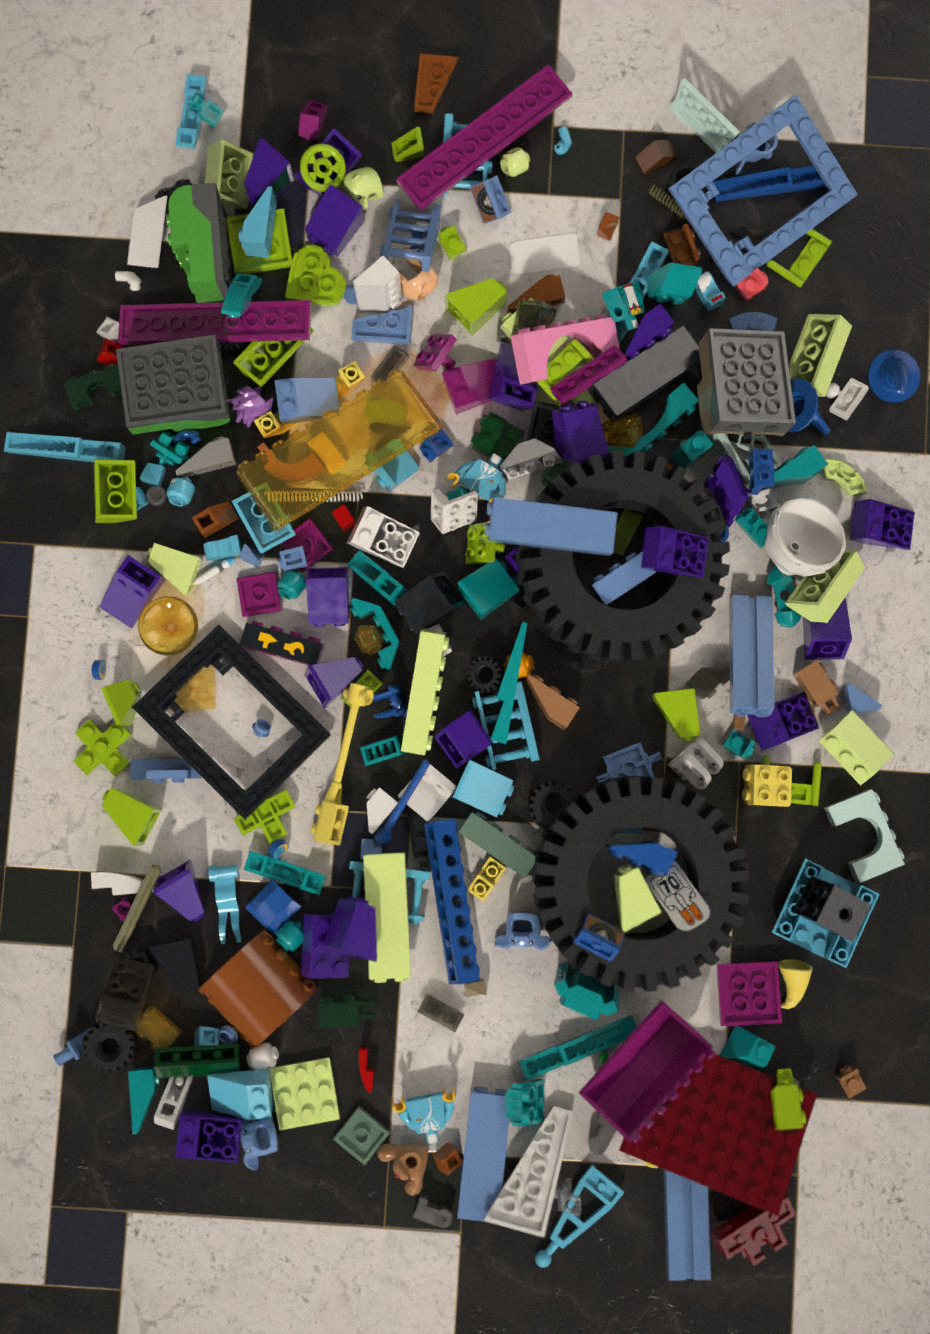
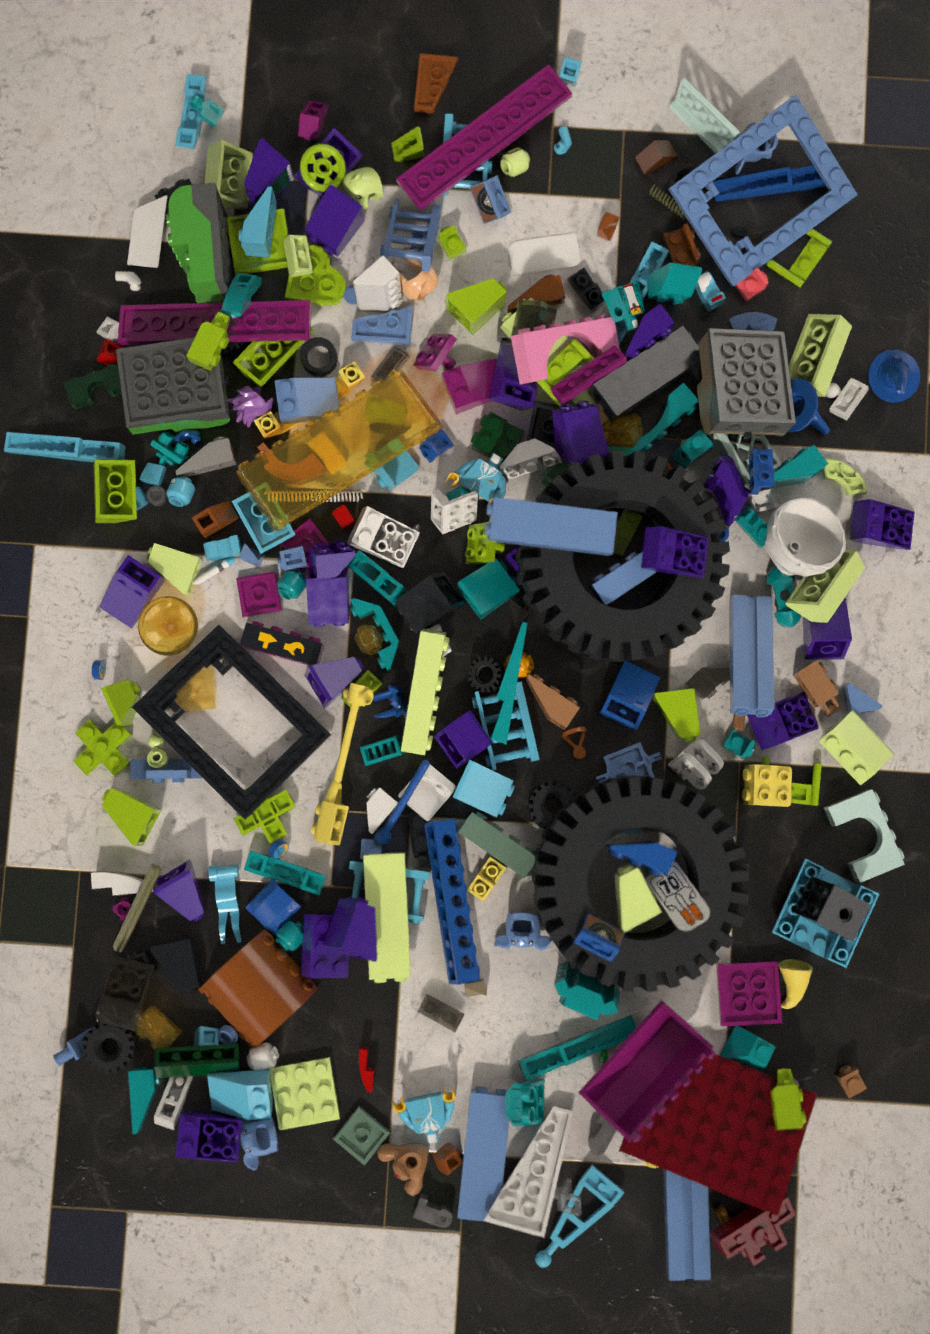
(156, 742): none -> yellowish green plate
(209, 342): none -> lime hinge
(261, 728): medium blue plate -> none
(297, 255): none -> yellowish green slope
(314, 342): none -> black tyre
(329, 559): none -> dark purple slope
(343, 1012): clear green hinge -> none
(570, 71): none -> medium azure leg
(578, 752): none -> dark orange piece
(586, 289): none -> black slope
(630, 695): none -> blue slope
(721, 1213): none -> pearl gold bush

